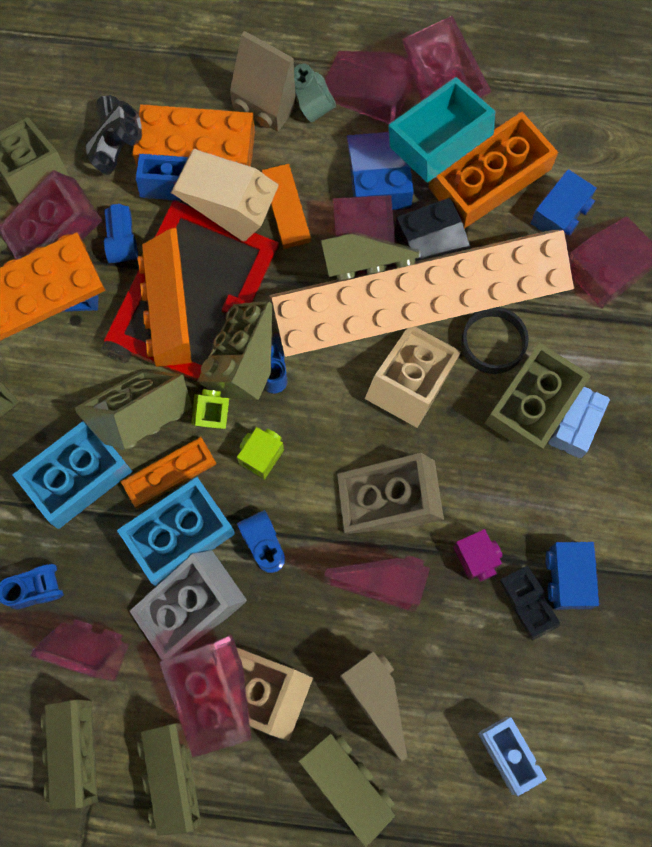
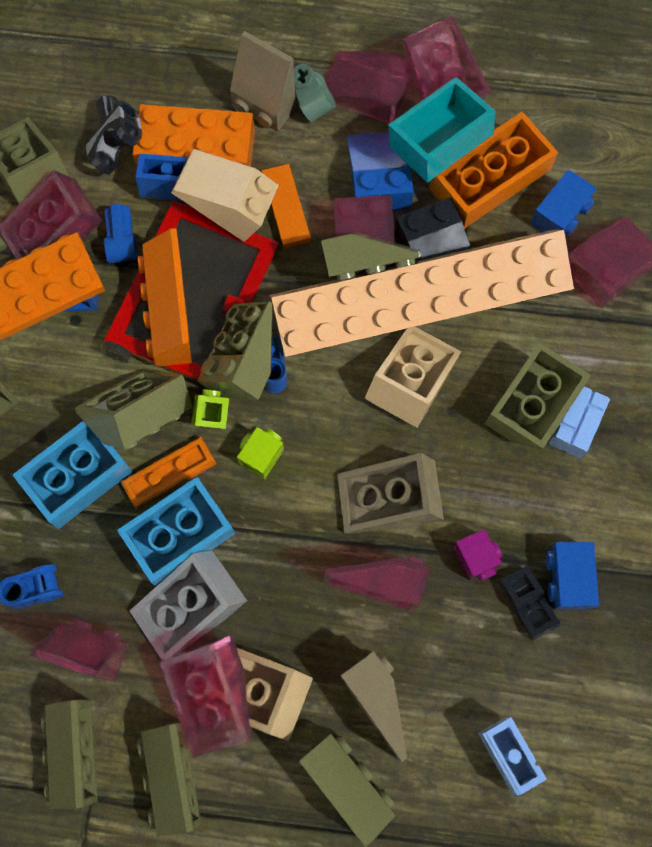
(260, 538): blue piece -> none
(501, 313): black tyre -> none

